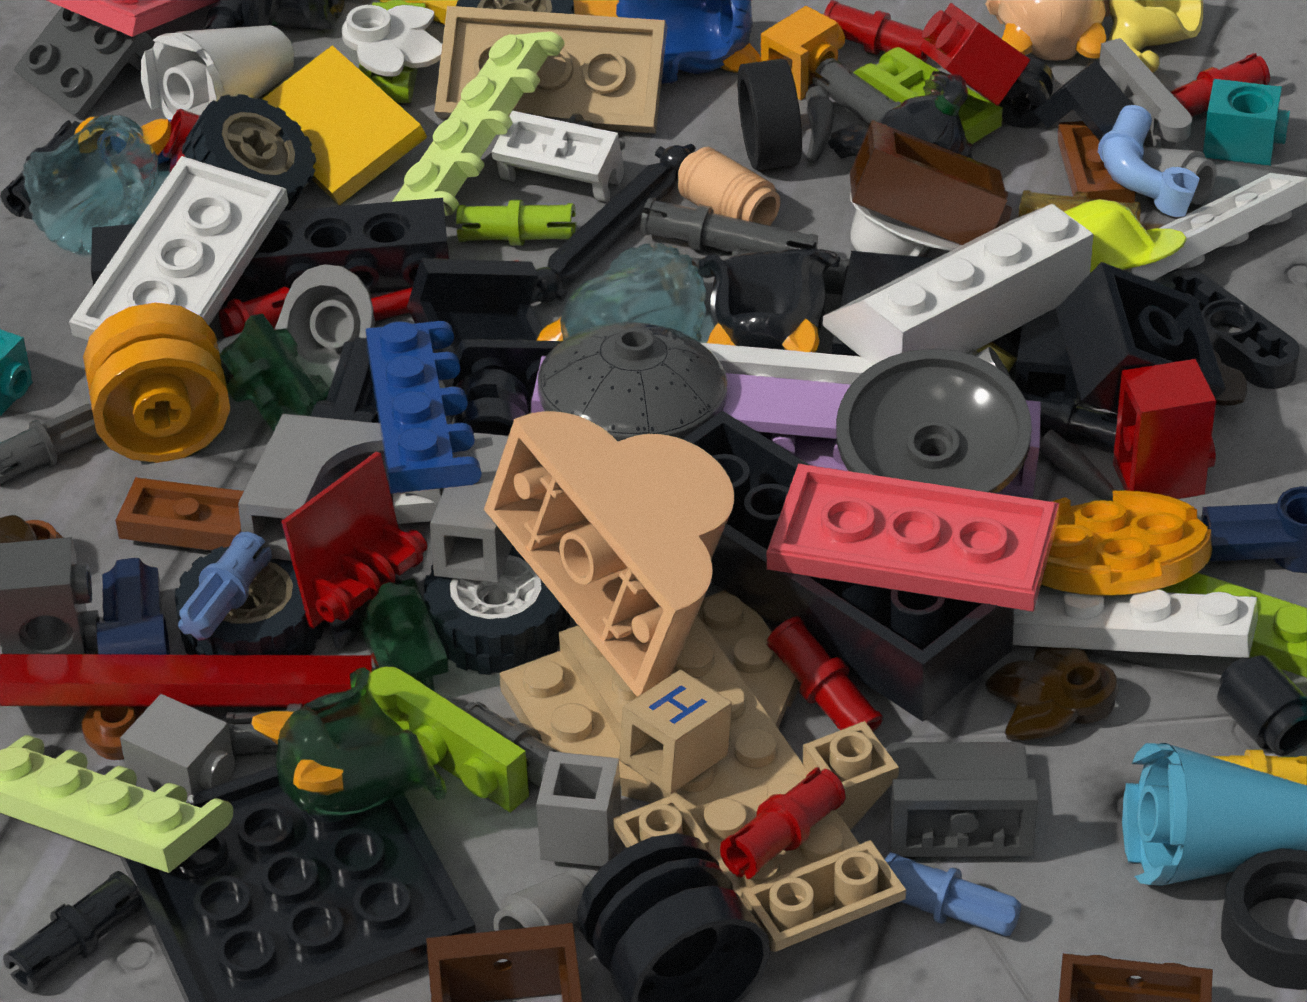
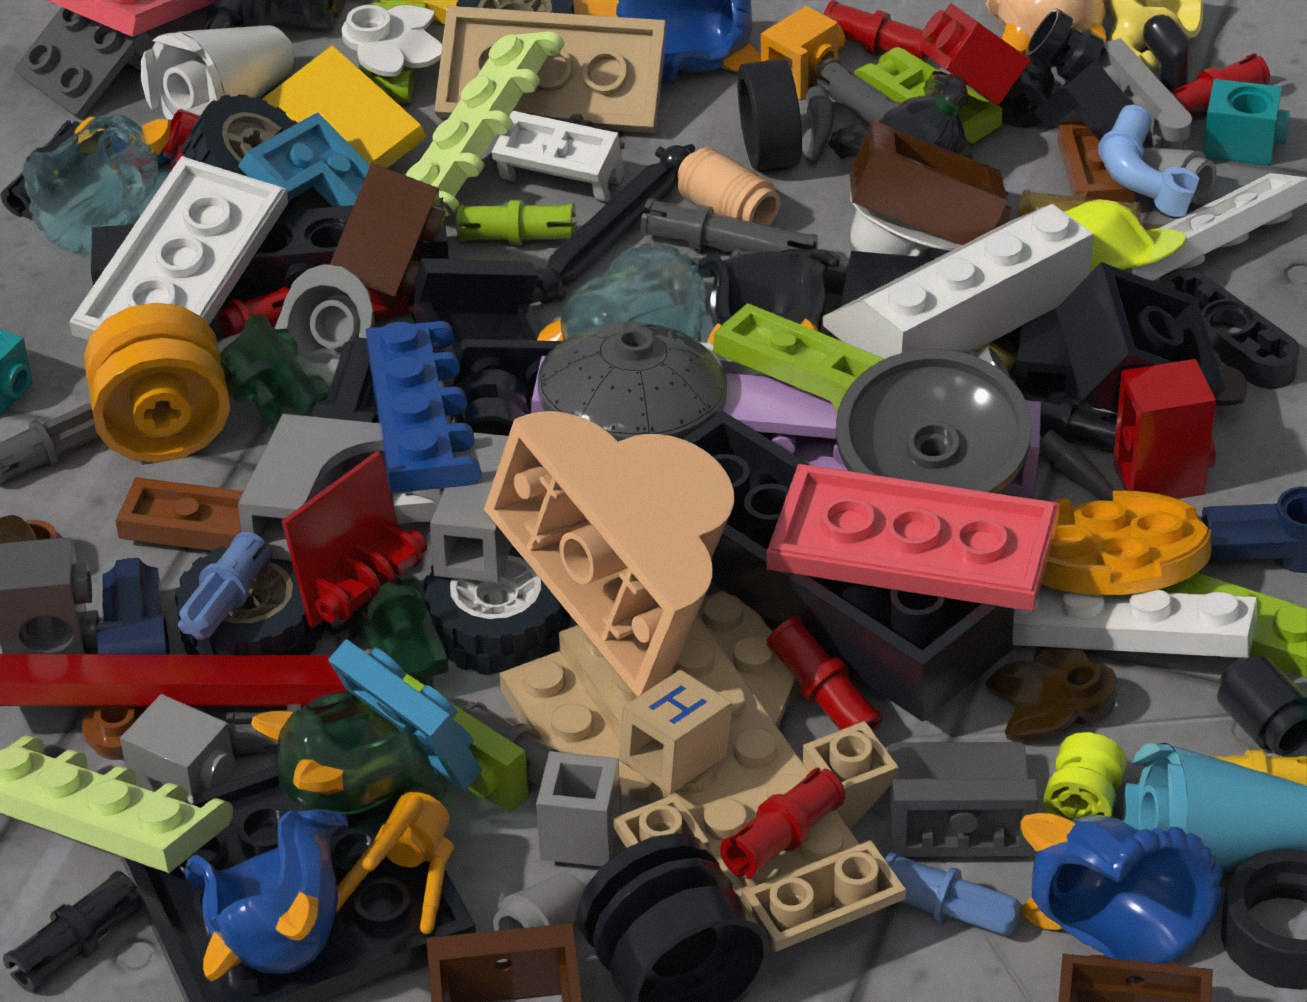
(275, 905): none -> blue hair
(306, 158): none -> dark azure plate
(388, 232): none -> reddish brown brick
(409, 838): none -> light orange plant
(427, 713): none -> dark azure plate
(792, 353): none -> lime plate
(1064, 45): none -> black wheel
(1085, 777): none -> neon yellow wheel
(1121, 886): none -> blue hair
(1170, 48): none -> black arm

